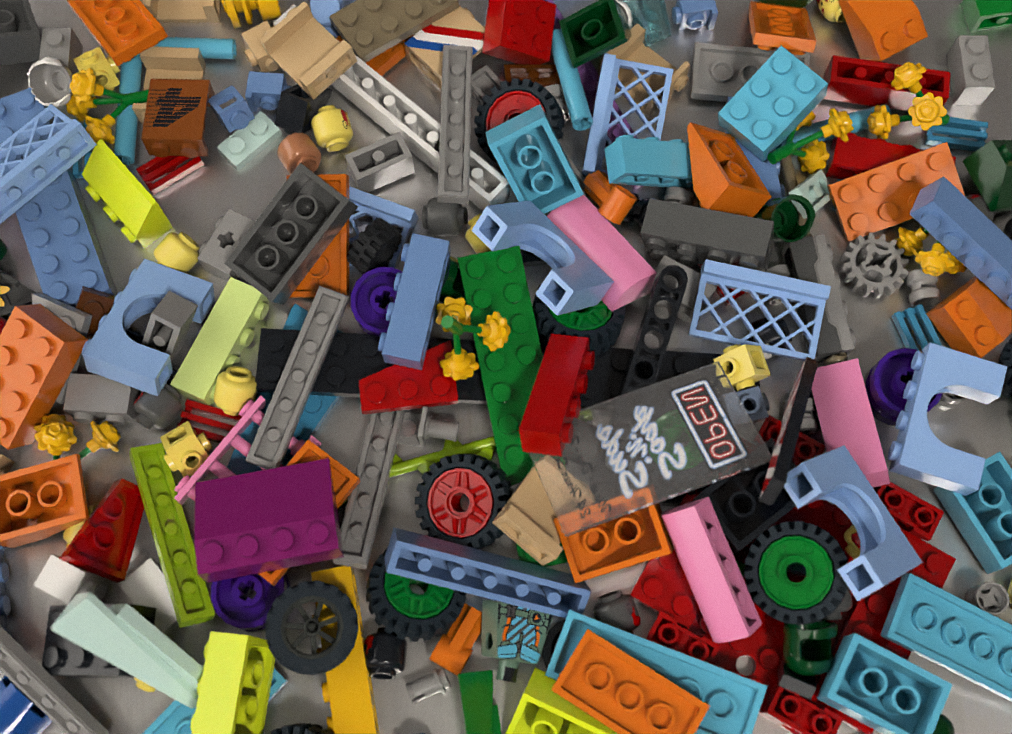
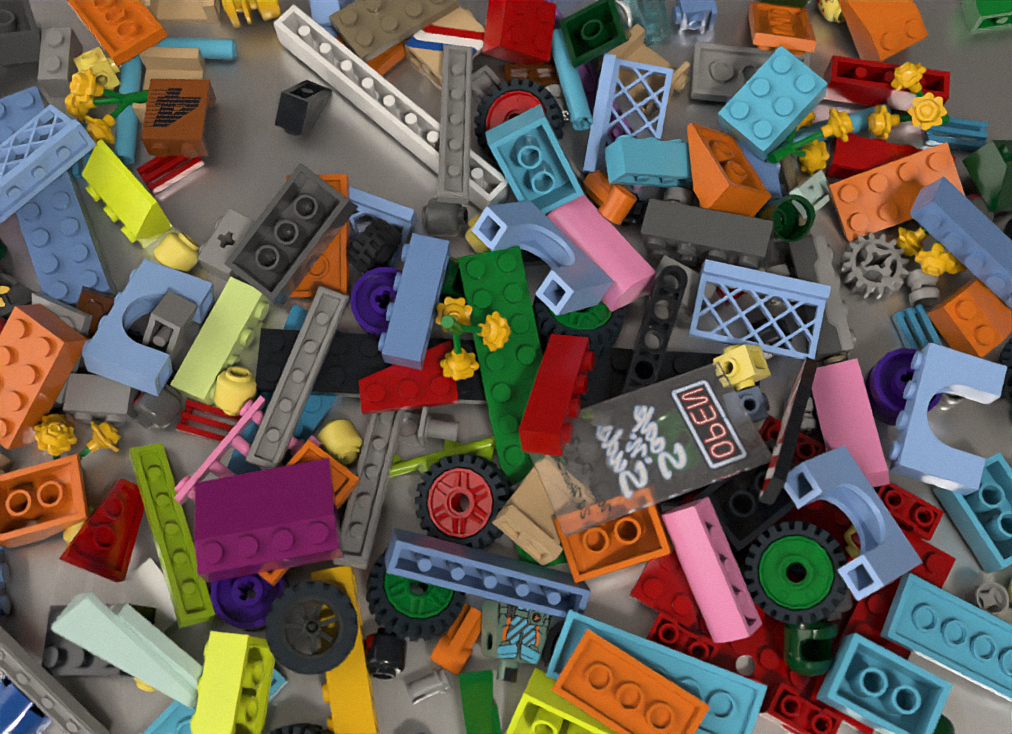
(50, 82): light grey hair -> none
(67, 580): white brick -> none
(185, 449): light yellow brick -> none
(235, 115): medium blue brick -> none
(250, 141): light aqua plate -> none
(255, 51): tan brick -> none
(264, 90): medium blue brick -> none
(298, 149): nougat head -> none
(307, 51): tan panel -> none
(332, 128): light yellow head -> none
(341, 441): none -> light yellow head
(380, 163): light grey brick -> none
(617, 611): dark grey head -> none
(795, 682): black tile -> none
(970, 70): light grey brick -> none

